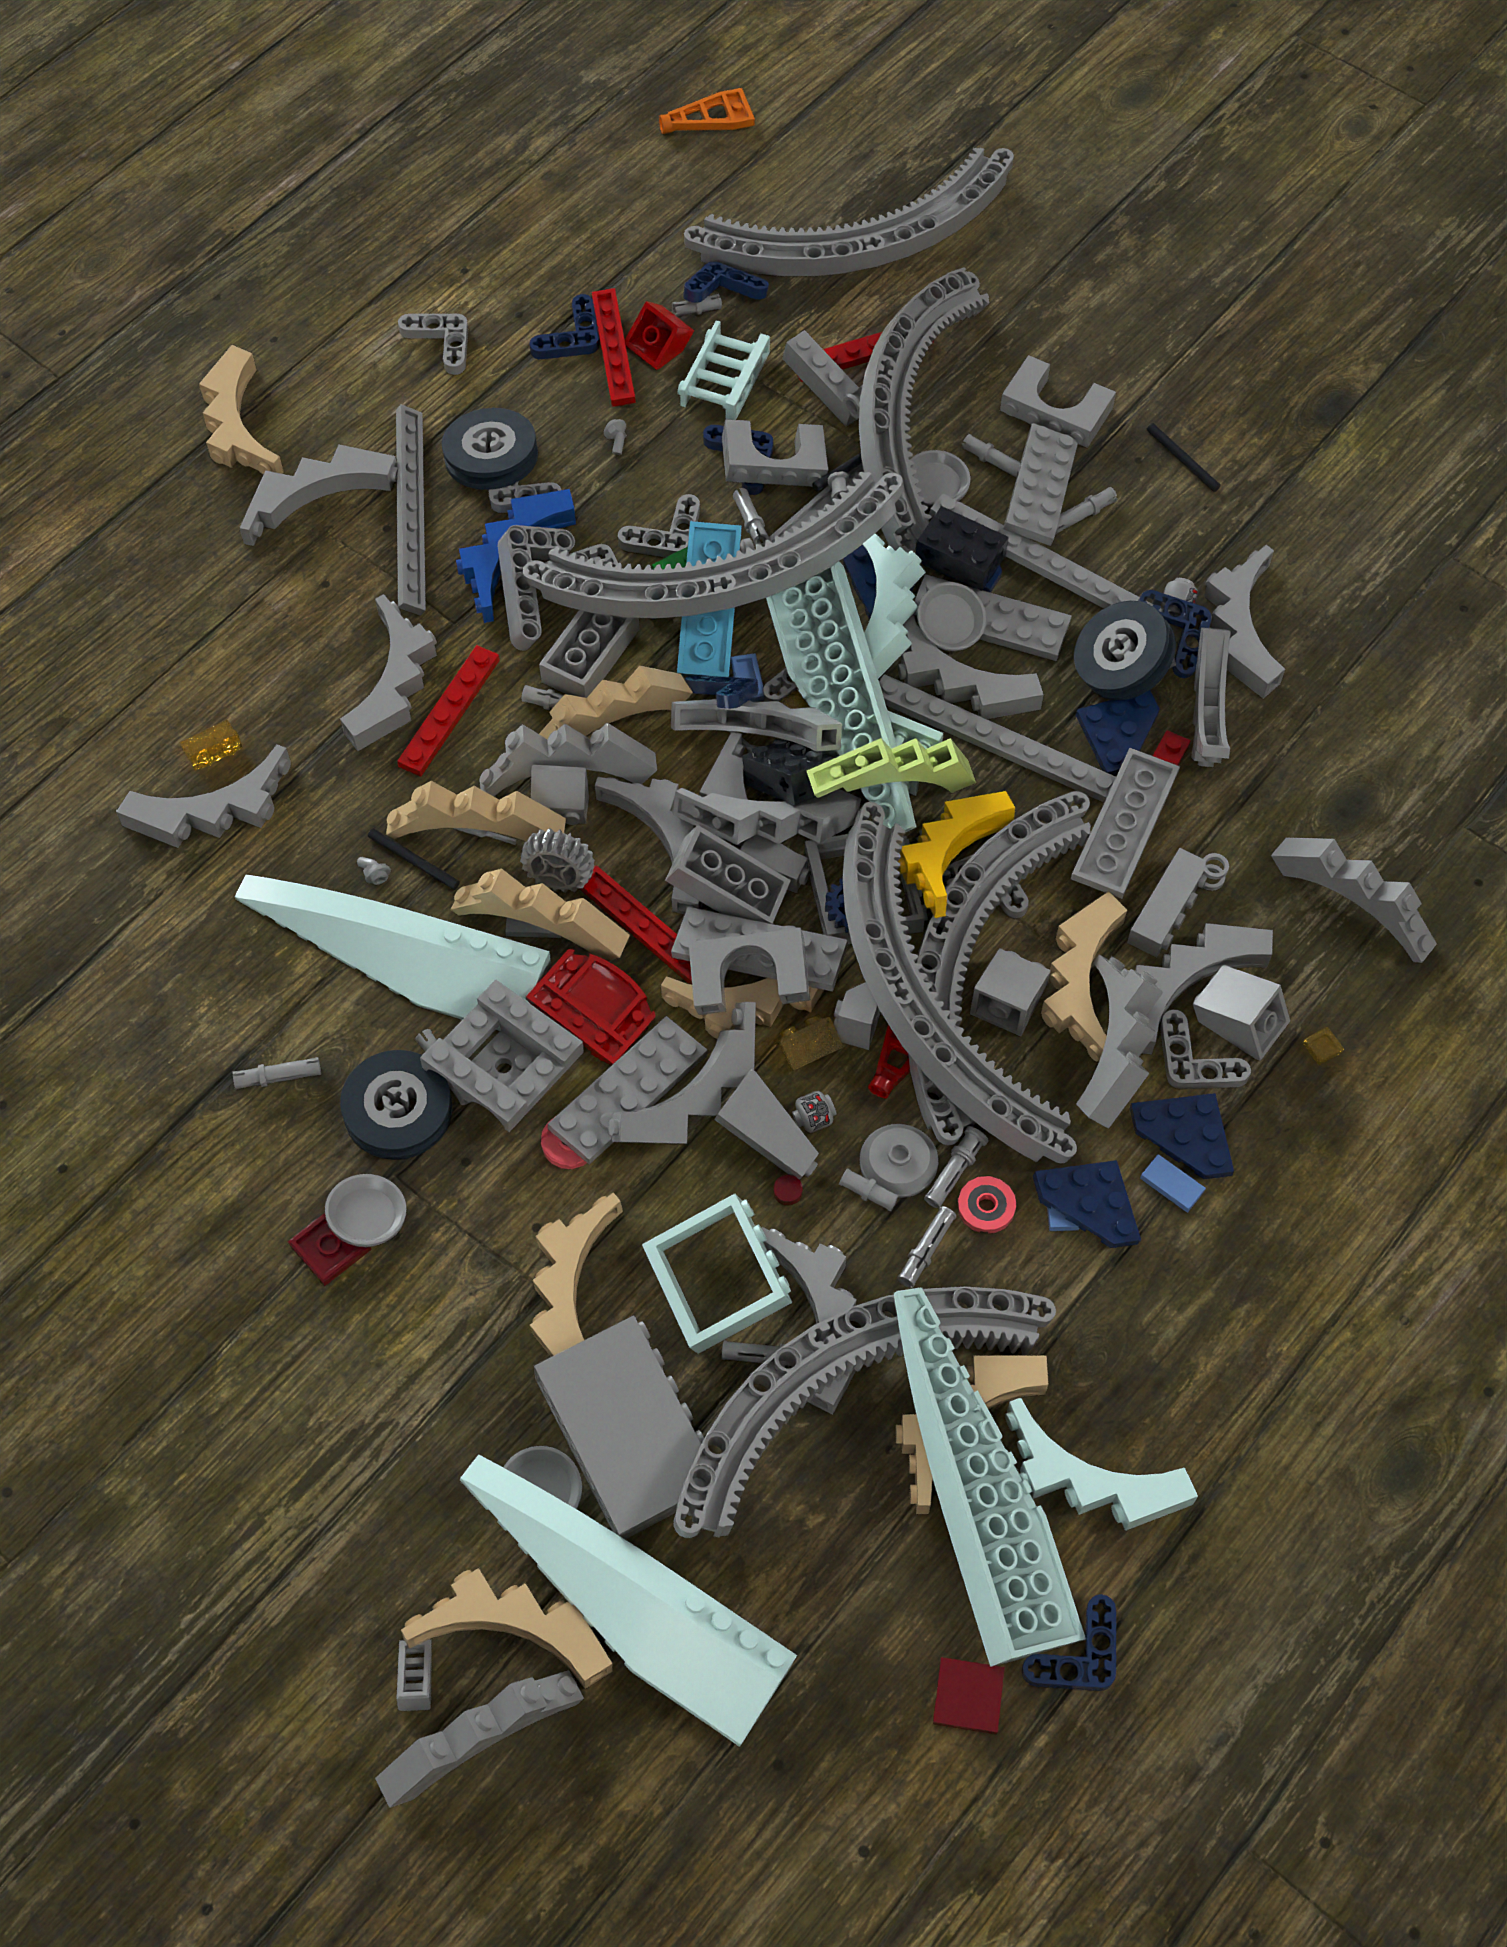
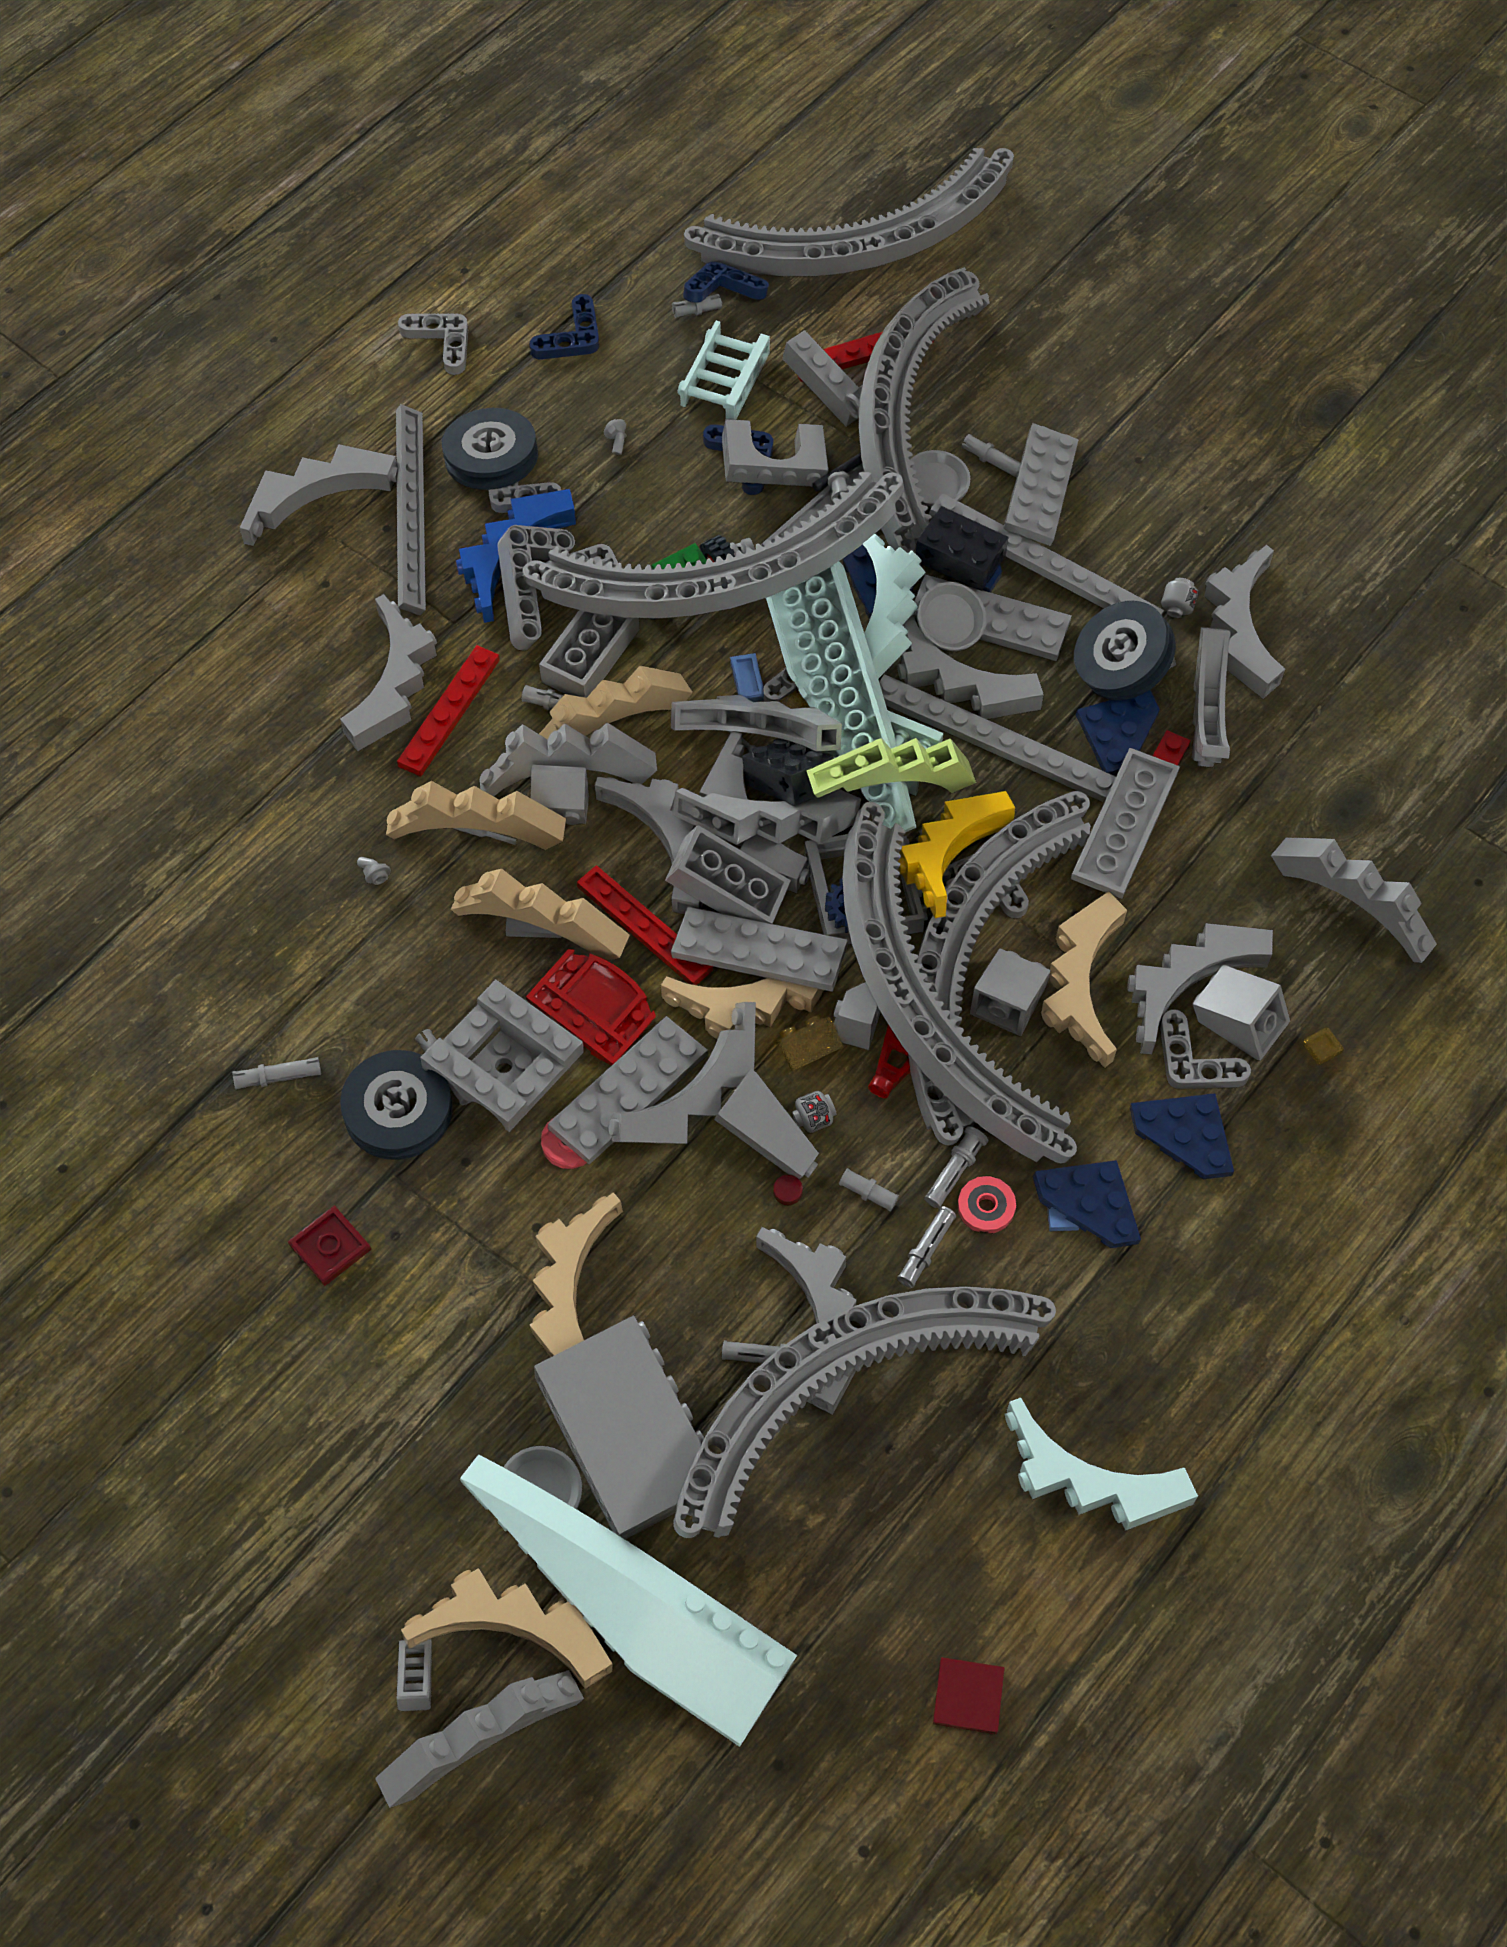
(211, 745): clear yellow bracket -> none
(213, 812): light grey arch -> none
(223, 392): tan arch -> none
(365, 1210): light grey piece -> none
(411, 953): light aqua wedge -> none
(414, 859): black bar -> none
(557, 860): light grey gear -> none
(613, 347): red plate -> none
(657, 335): red slope -> none
(673, 537): light grey beam -> none
(702, 1340): light aqua window -> none
(708, 636): medium azure plate -> none
(713, 957): light grey arch -> none
(729, 691): dark blue beam -> none
(734, 103): orange plate -> none
(753, 523): light grey pin -> none
(899, 1159): light grey piece -> none
(987, 1507): light aqua wedge -> none
(997, 1381): tan arch -> none
(1079, 422): light grey arch -> none
(1084, 1665): dark blue beam -> none
(1090, 506): light grey pin -> none
(1128, 1034): light grey arch -> none
(1171, 897): light grey hinge -> none
(1172, 1183): medium blue tile -> none
(1183, 457): black bar -> none
(1186, 621): dark blue beam -> none

